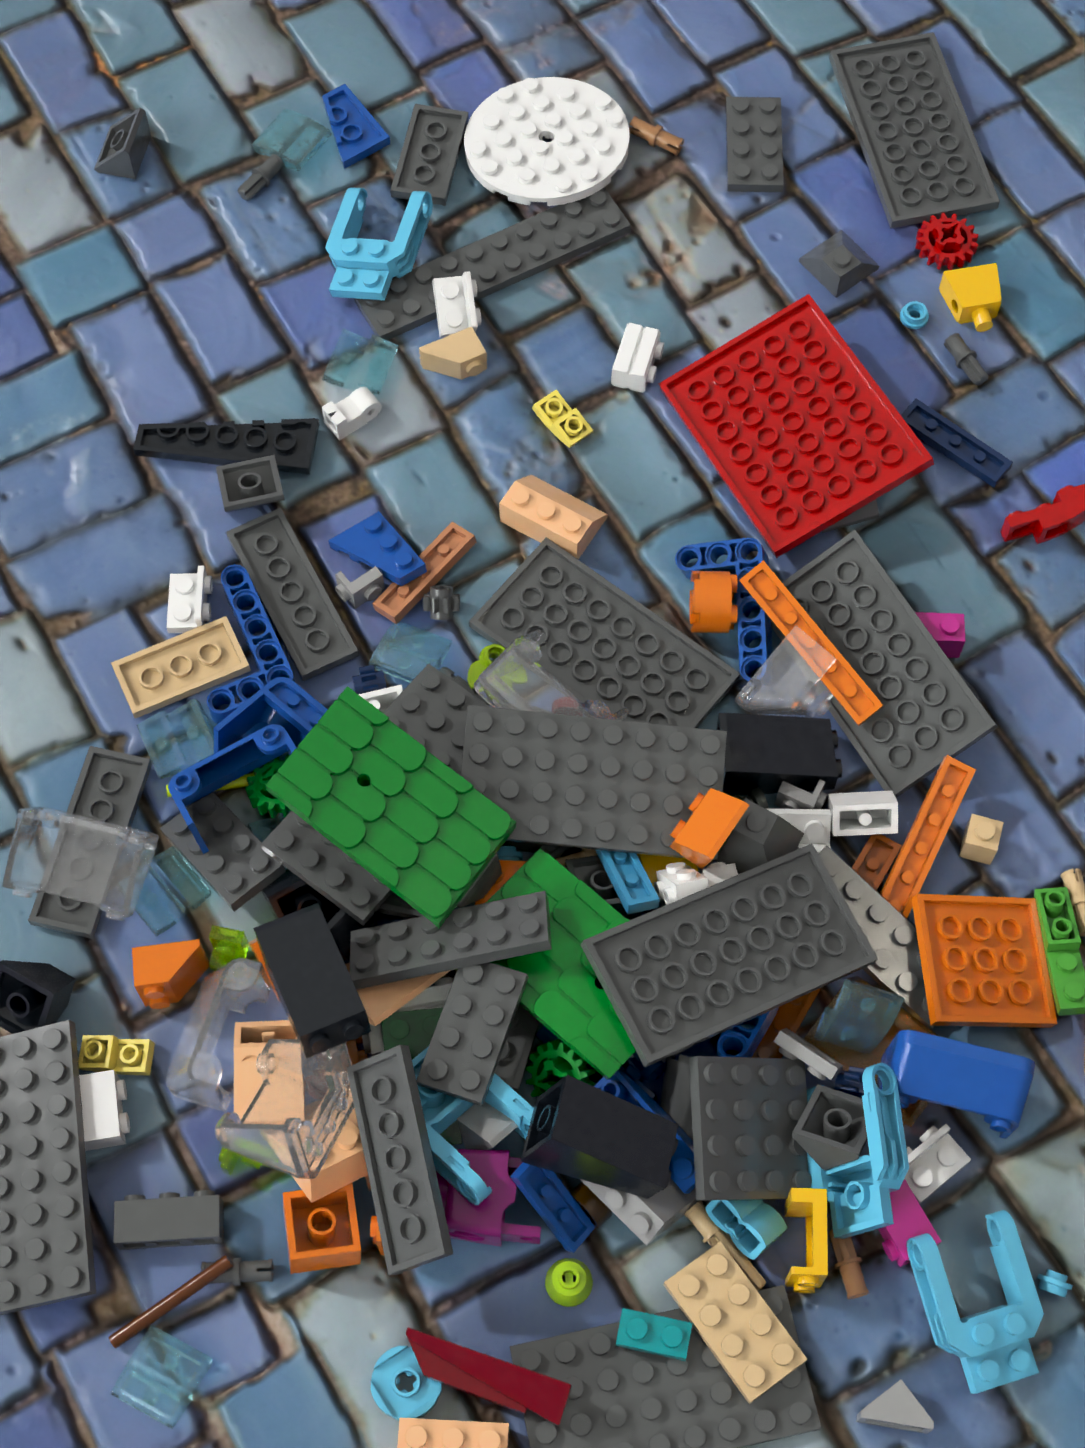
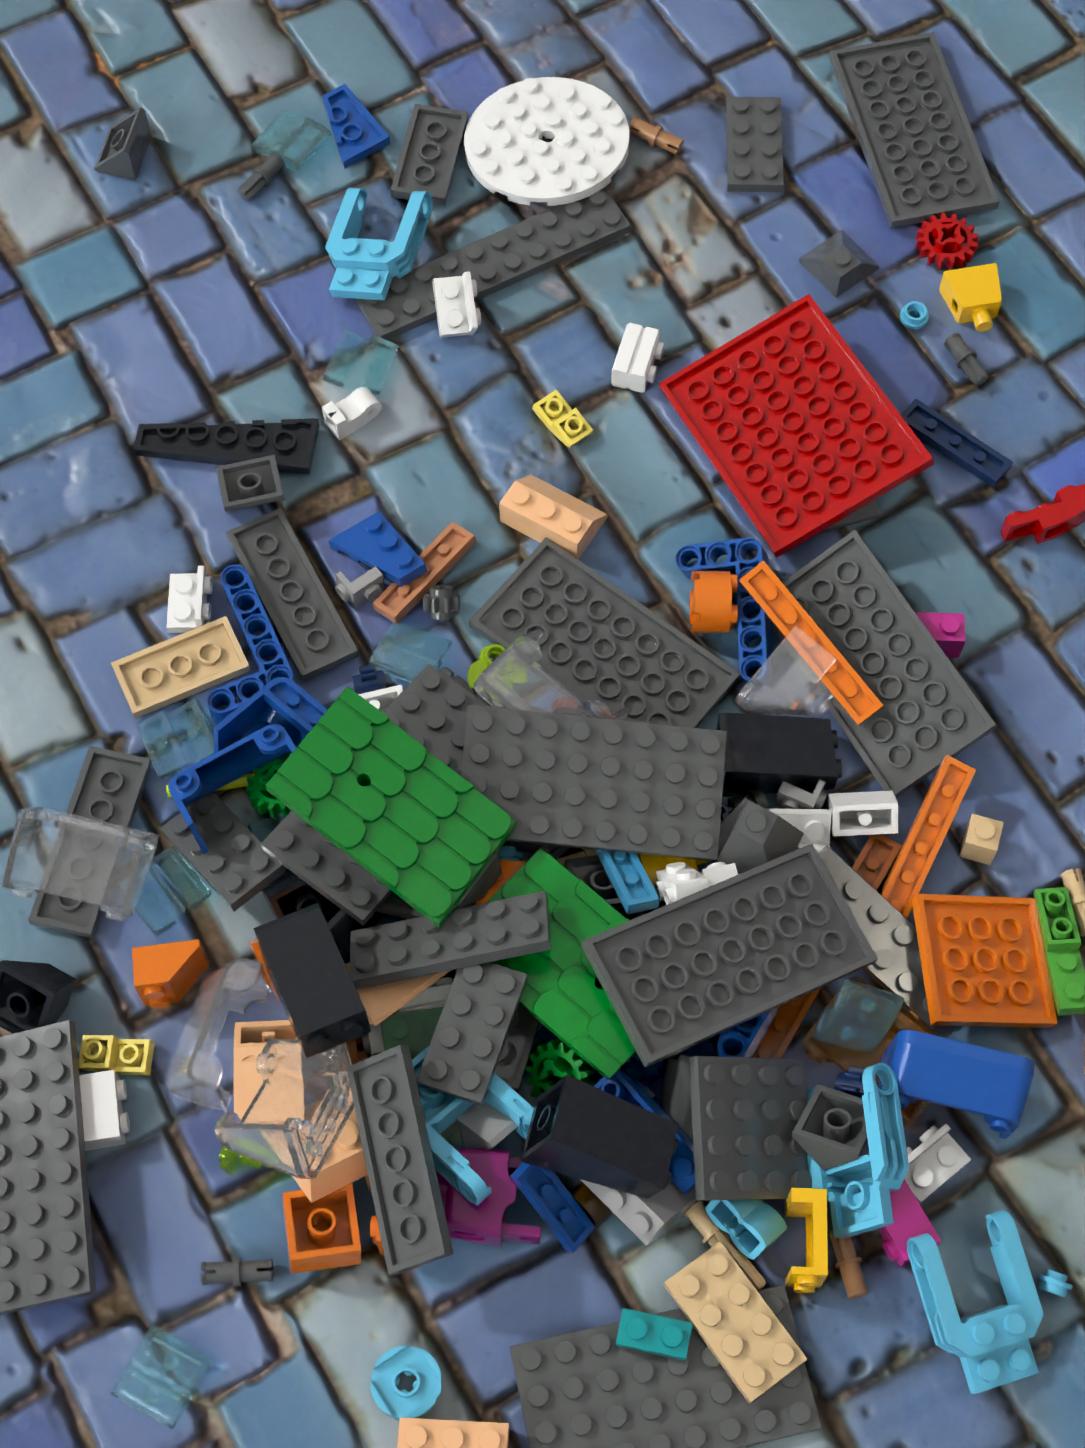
(169, 1220): dark grey brick -> none
(171, 1301): reddish brown bar -> none
(227, 945): clear neon green bracket -> none
(455, 355): tan slope -> none
(489, 1377): dark red wedge -> none
(568, 1292): lime cone -> none
(707, 827): orange slope -> none
(795, 1047): light grey plate -> none
(897, 1410): light grey slope -> none

